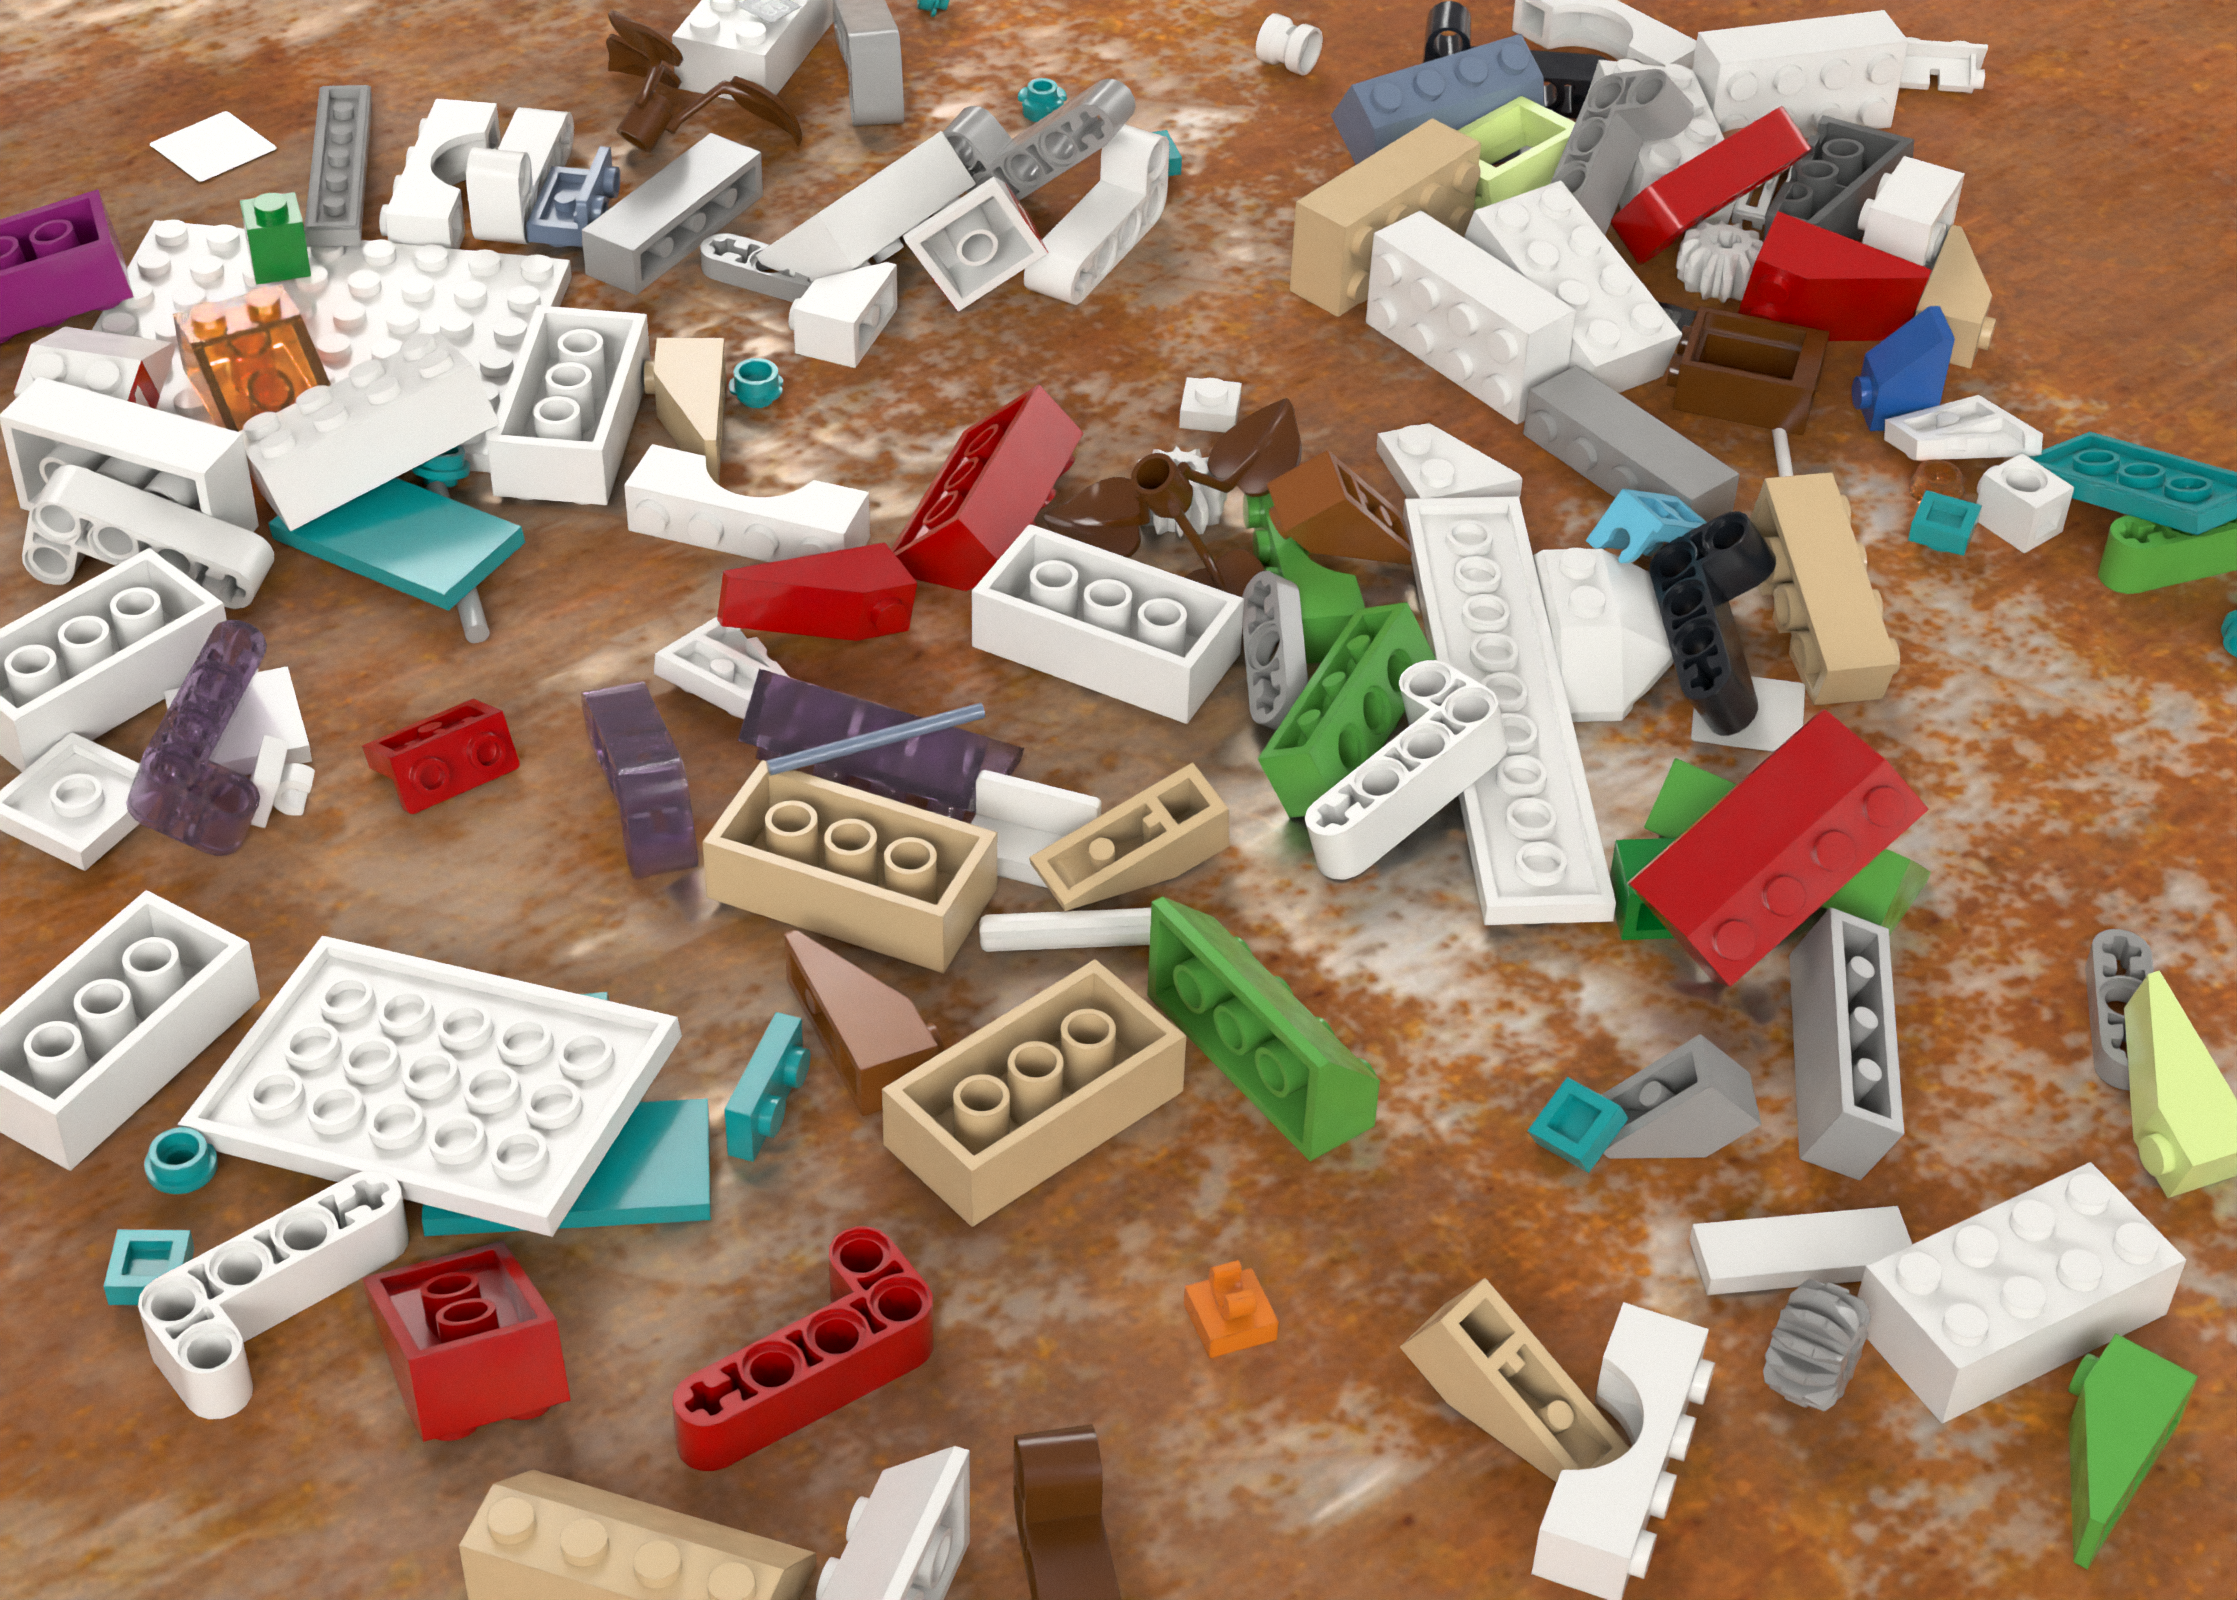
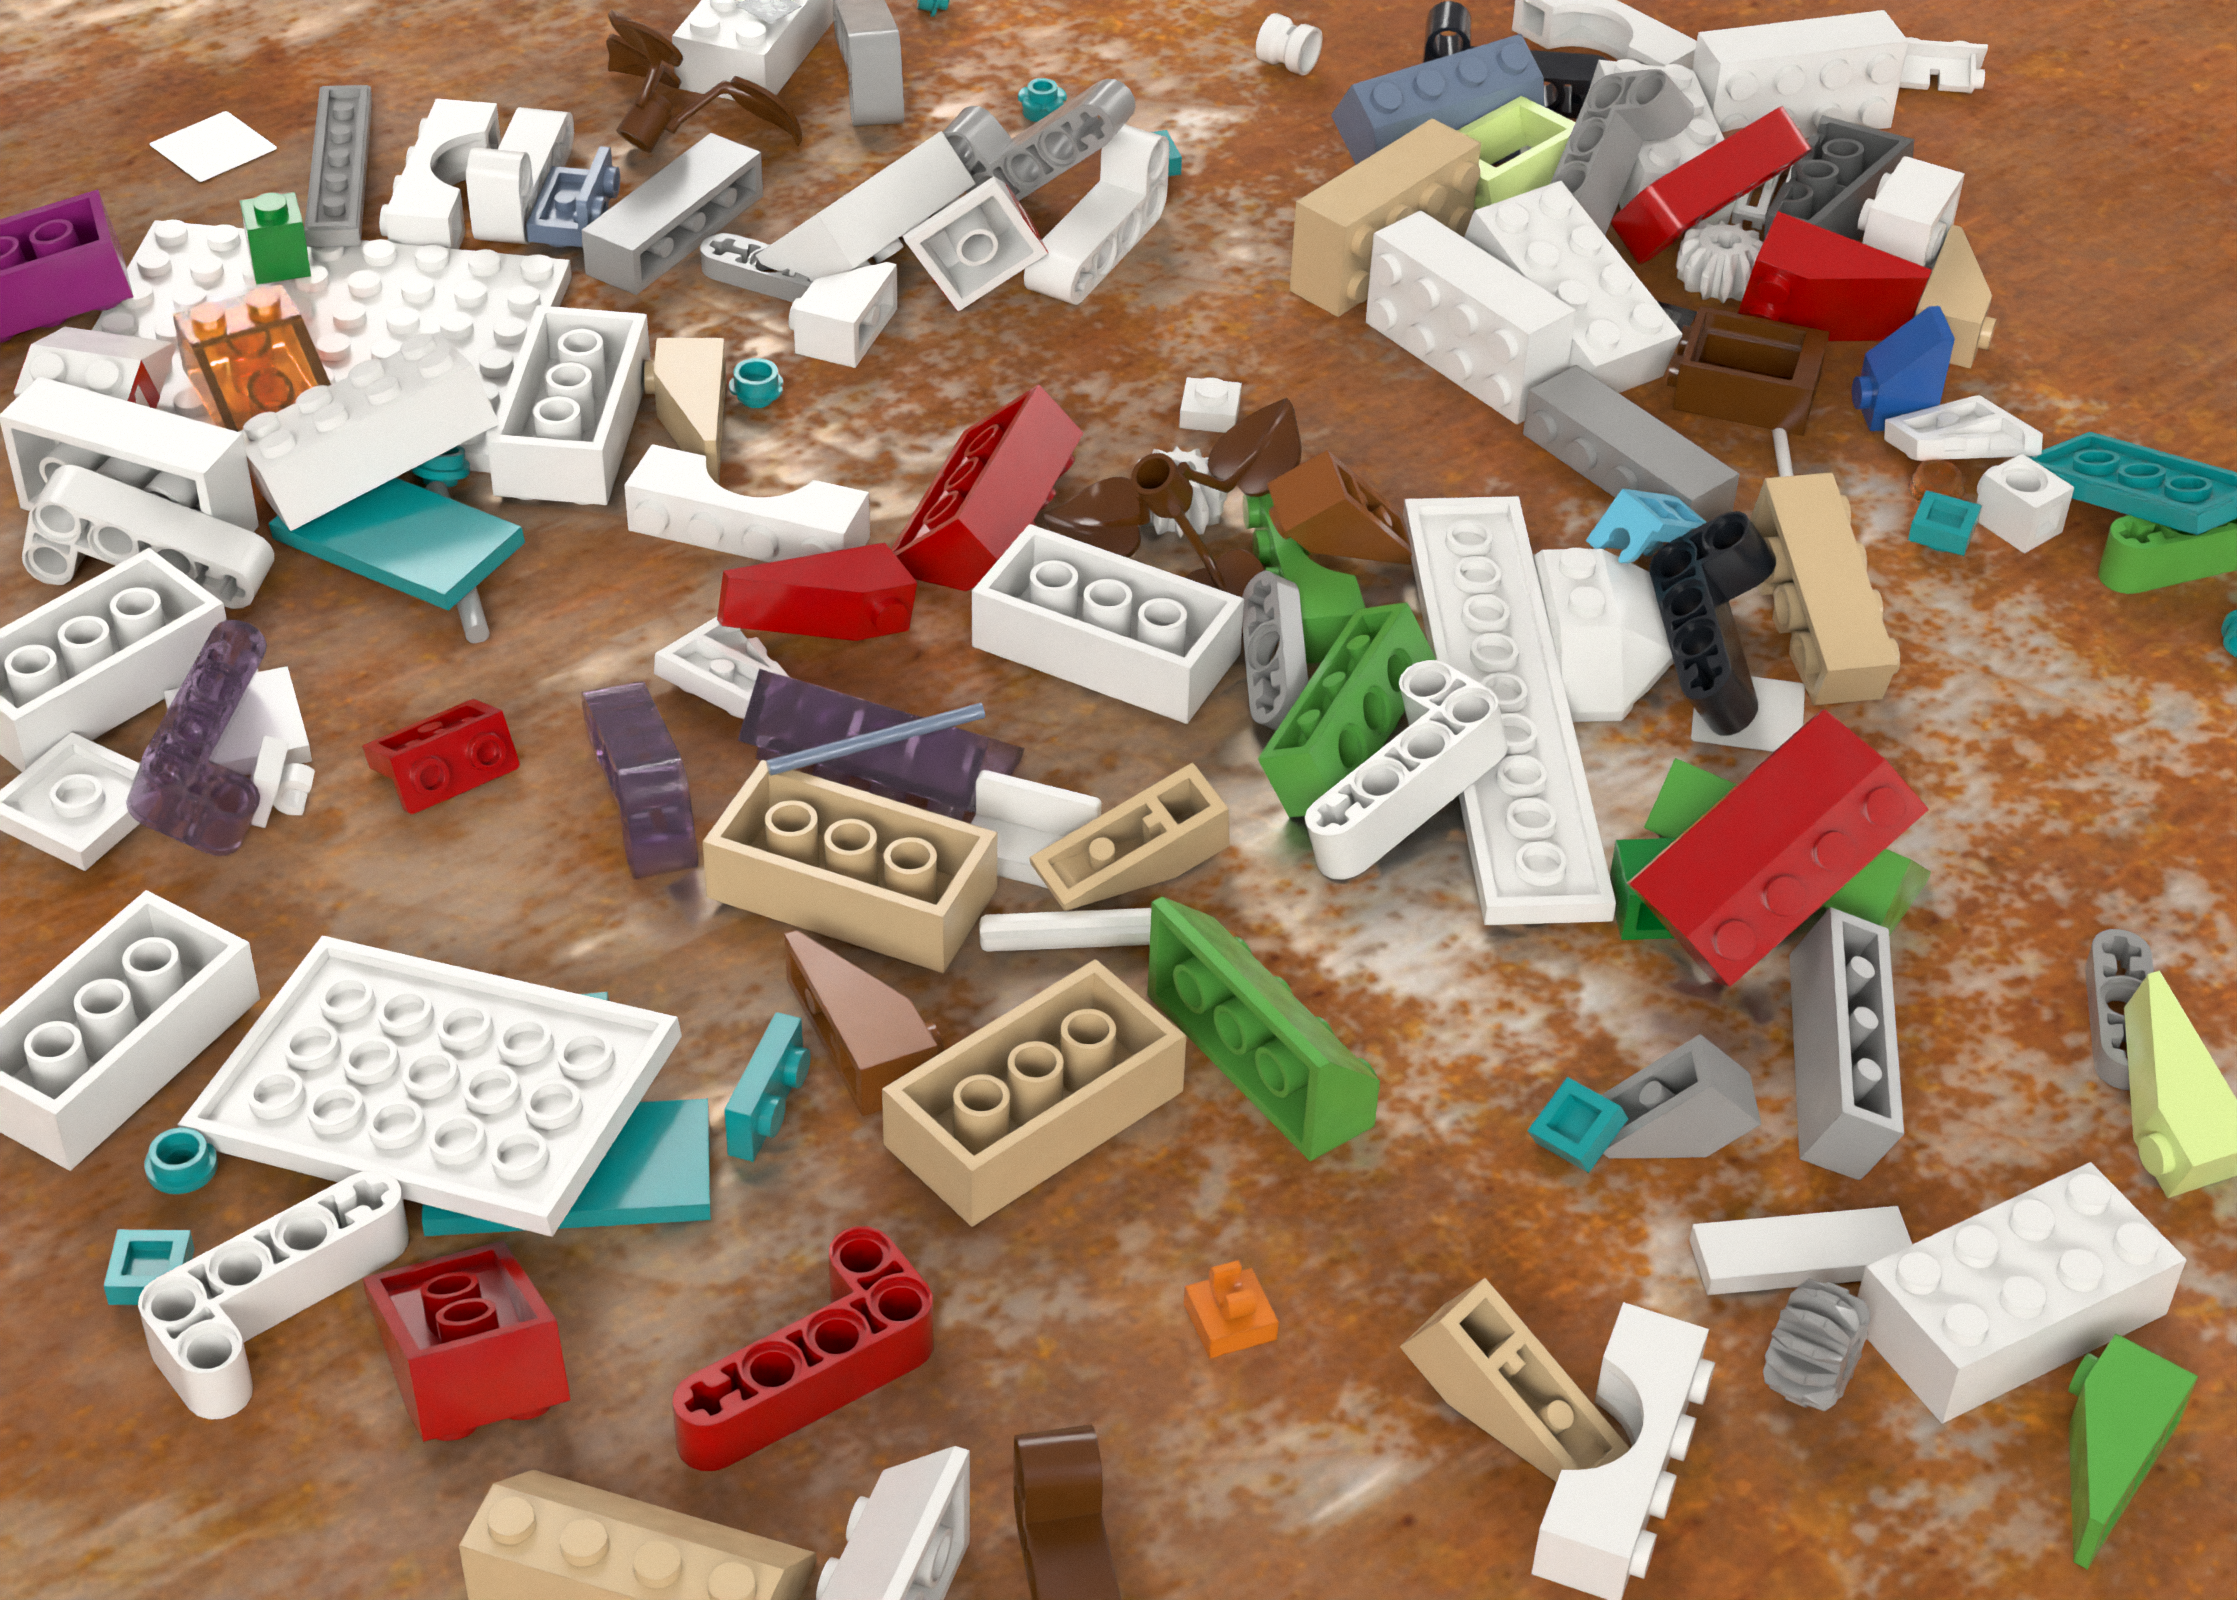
(1441, 466): white wing -> none

